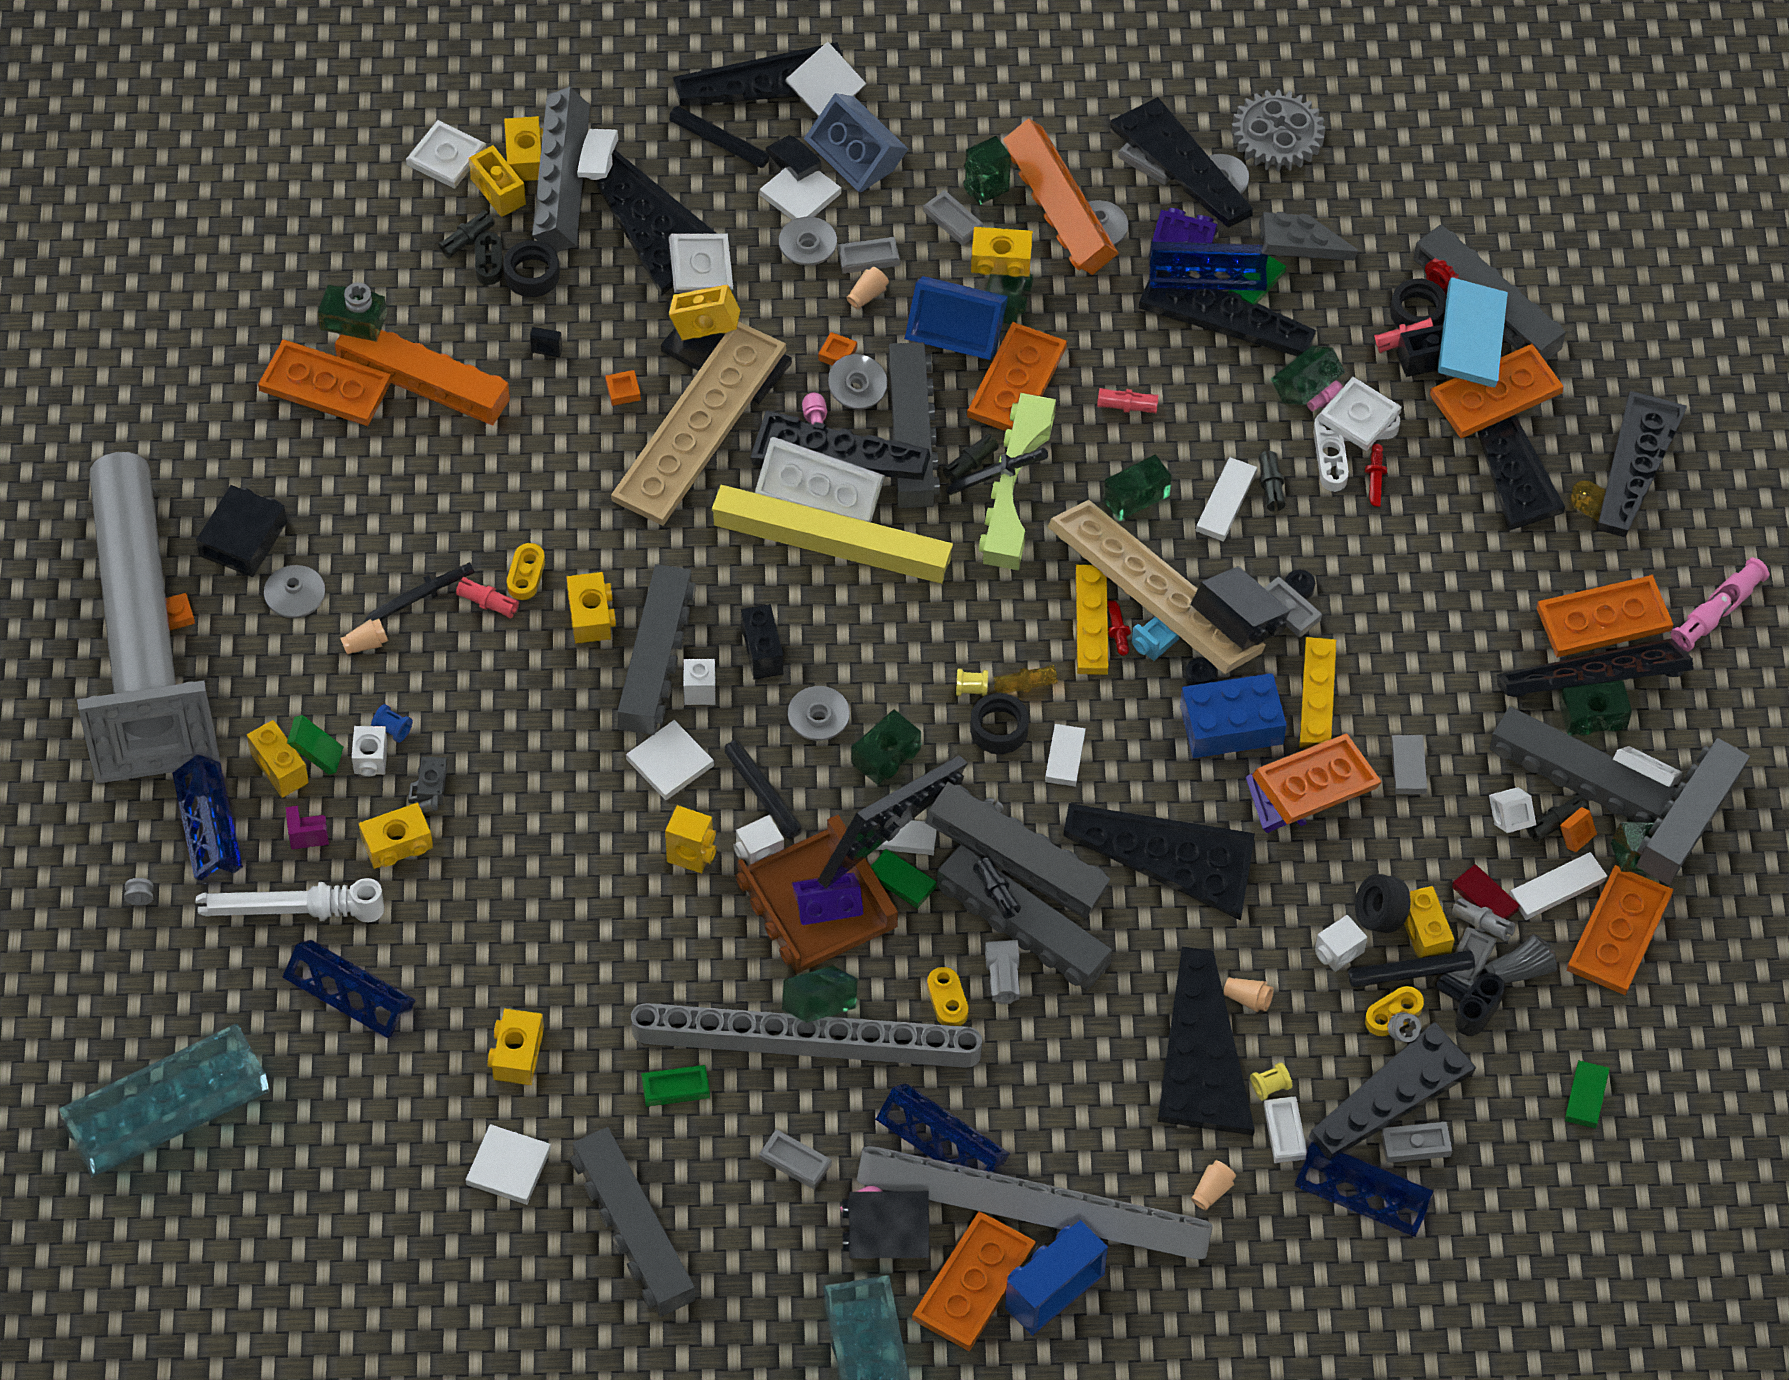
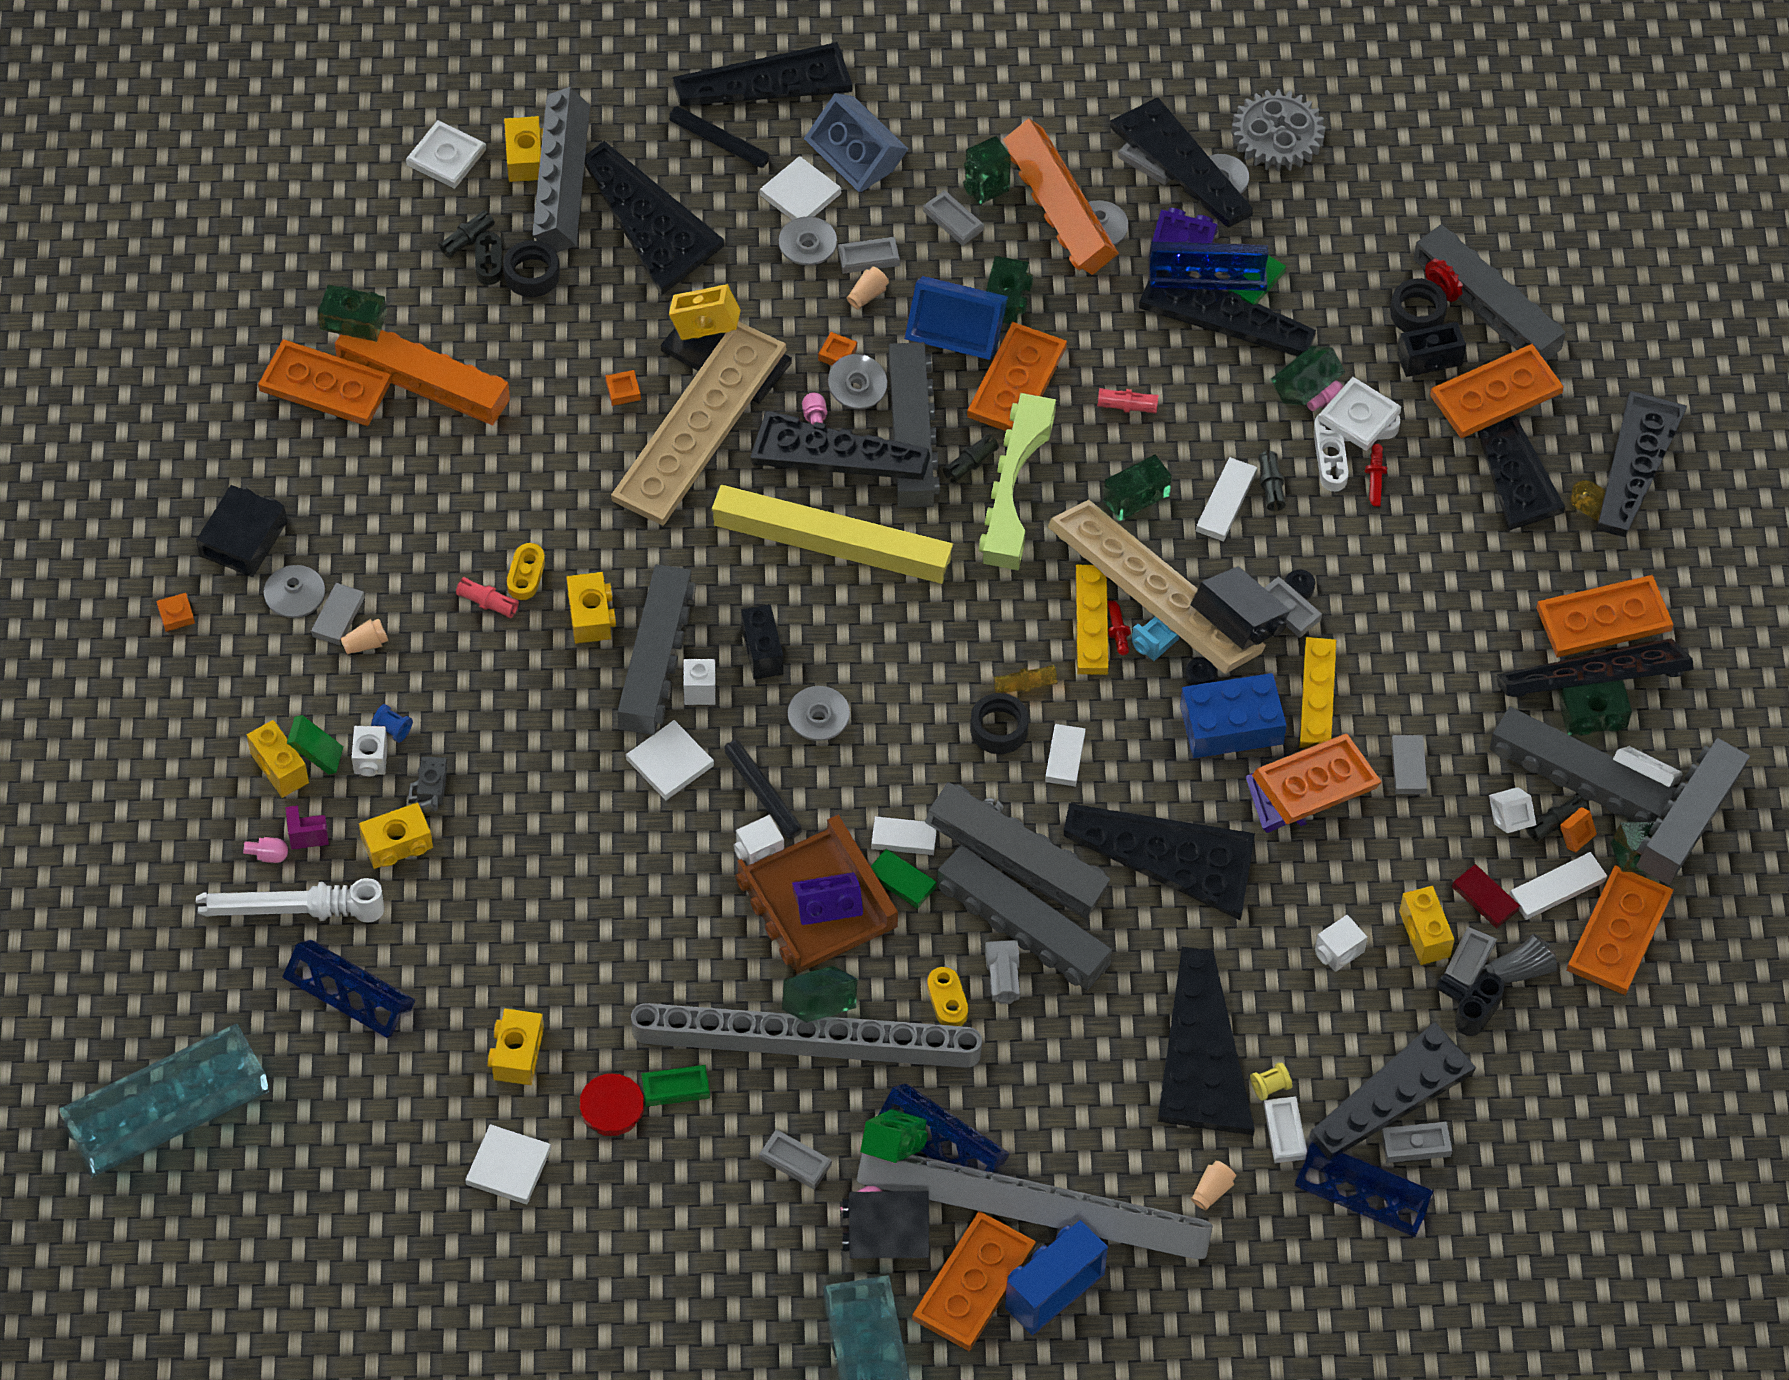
(138, 891): light grey bush -> none
(148, 719): light grey piece -> none
(211, 811): clear blue fence -> none
(268, 849): none -> bright pink cylinder
(337, 614): none -> light grey tile
(358, 305): light grey bush -> none
(428, 588): black sword -> none
(497, 181): yellow brick -> none
(546, 342): black tile -> none
(597, 153): white slope -> none
(611, 1104): none -> red tile
(633, 1222): dark grey brick -> none
(690, 839): yellow brick -> none
(700, 261): white tile -> none
(794, 156): black slope -> none
(818, 481): white tile -> none
(823, 77): white tile -> none
(887, 816): black wing -> none
(891, 732): clear green brick -> none
(894, 1136): none -> green brick
(972, 683): light yellow bush -> none
(996, 888): black pin -> none
(1001, 251): yellow brick -> none
(1006, 466): black sword -> none
(1250, 993): light nougat cone -> none
(1301, 237): dark grey wing -> none
(1390, 1005): yellow plate -> none
(1391, 338): coral pin -> none
(1395, 899): black tyre -> none
(1411, 969): black axle -> none
(1411, 1032): light grey bush -> none
(1472, 332): medium azure tile -> none
(1483, 919): light grey pin -> none
(1587, 1094): green tile -> none
(1706, 616): bright pink piece -> none

